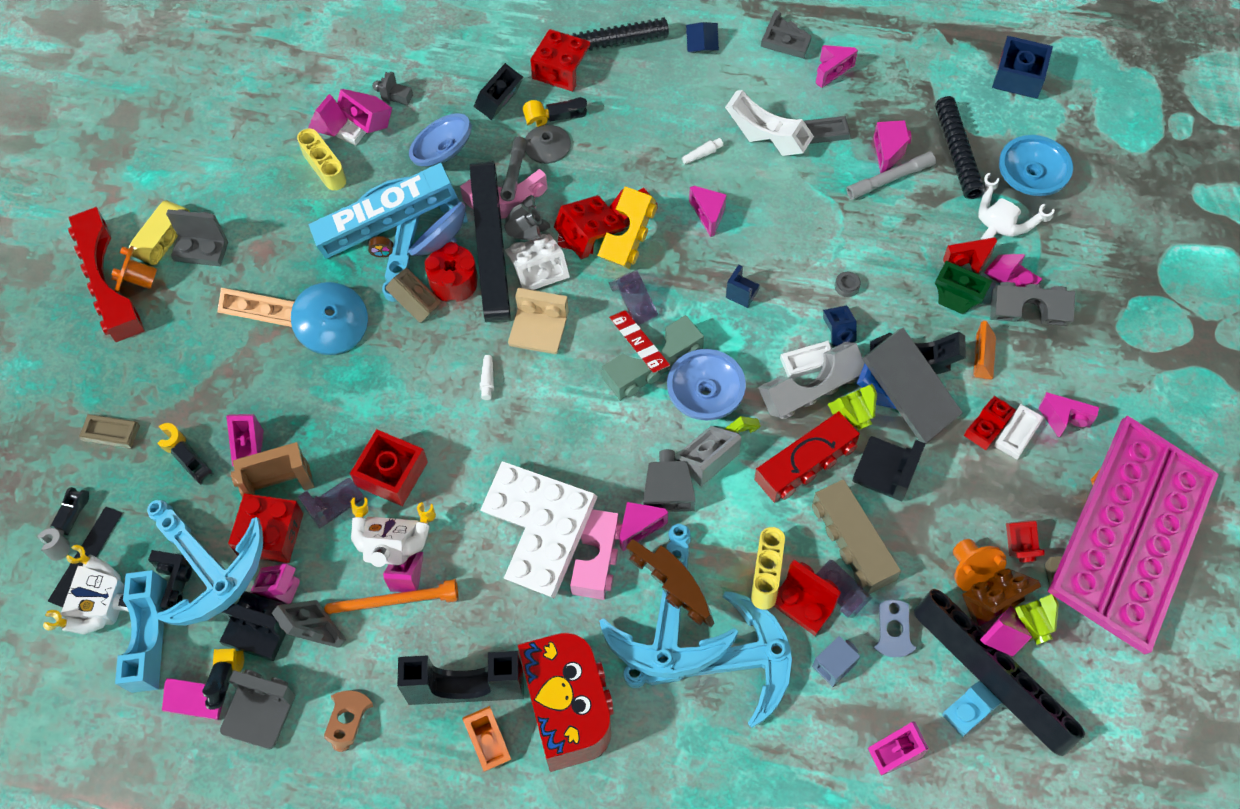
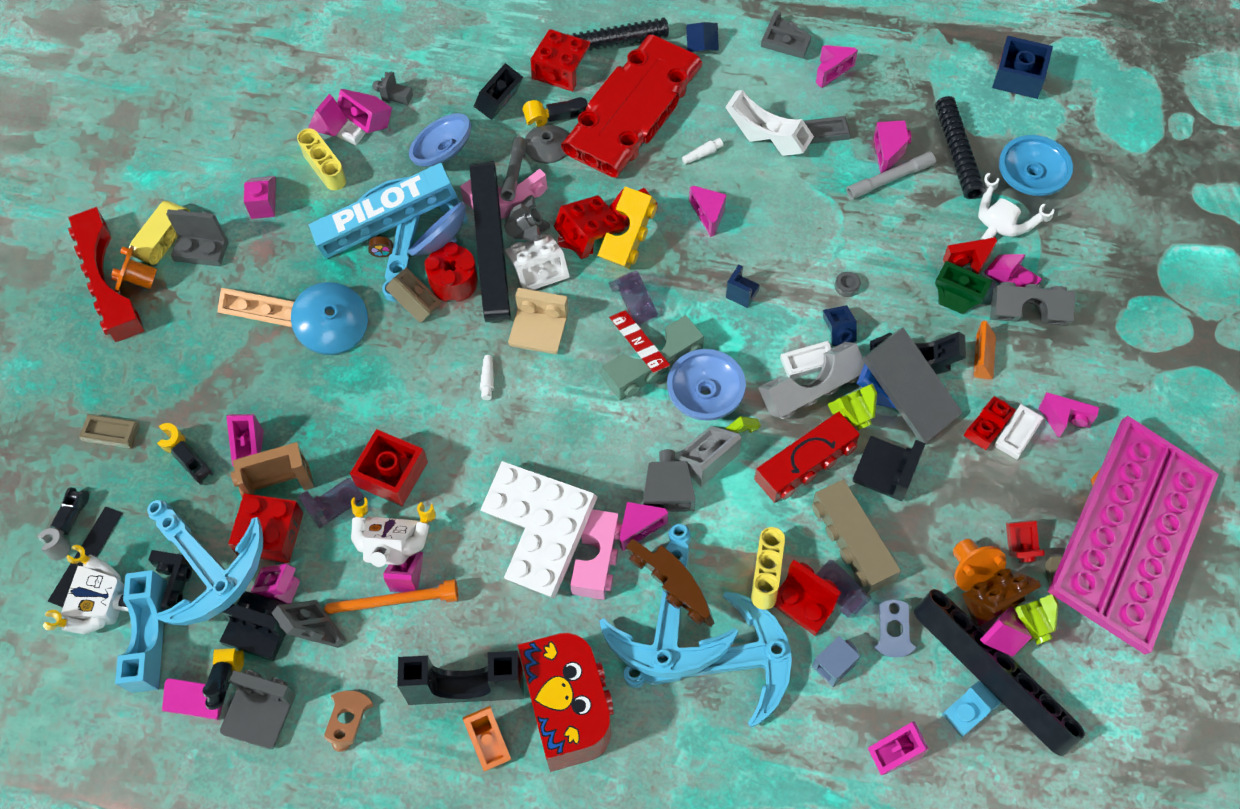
(260, 197): none -> dark pink slope
(631, 106): none -> red panel

